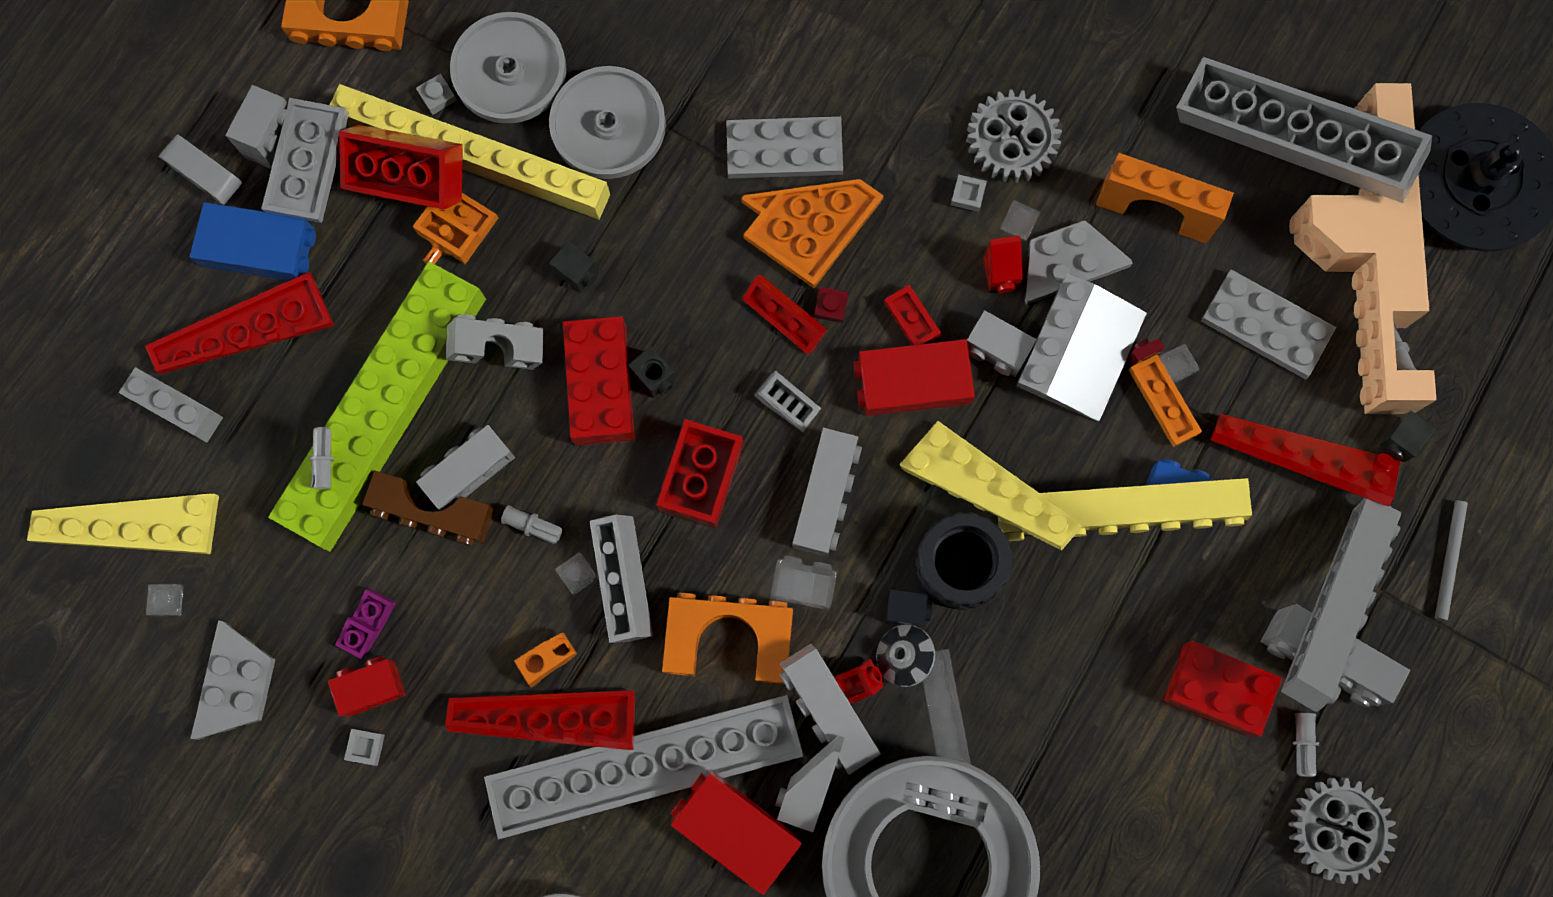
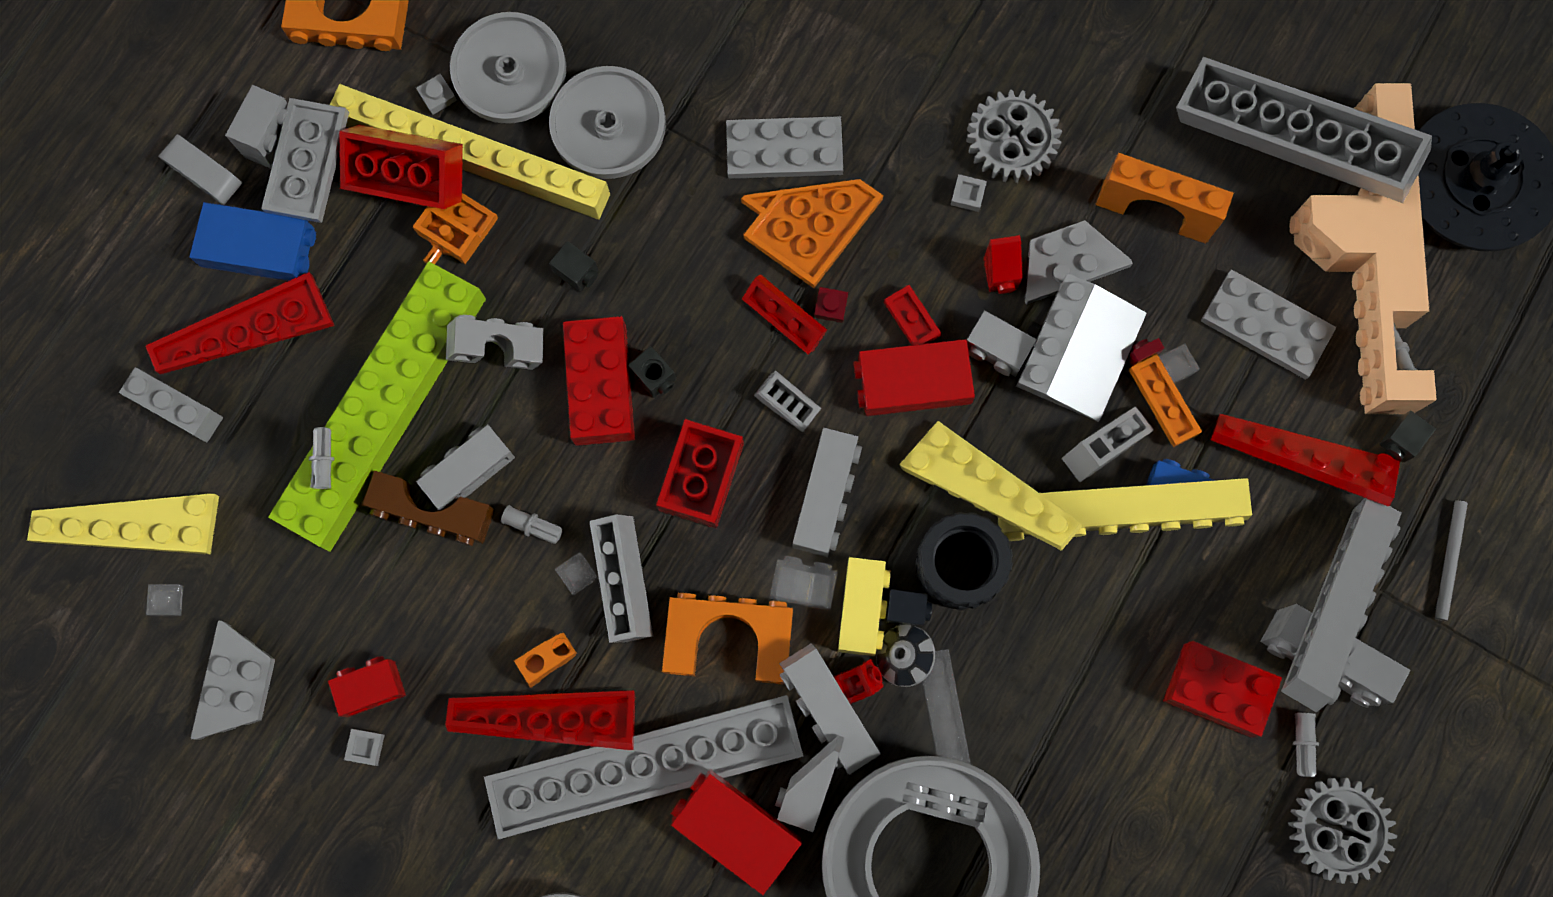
(366, 623): magenta slope -> none
(863, 607): none -> light yellow brick
(1020, 220): clear plate -> none
(1107, 444): none -> light grey slope

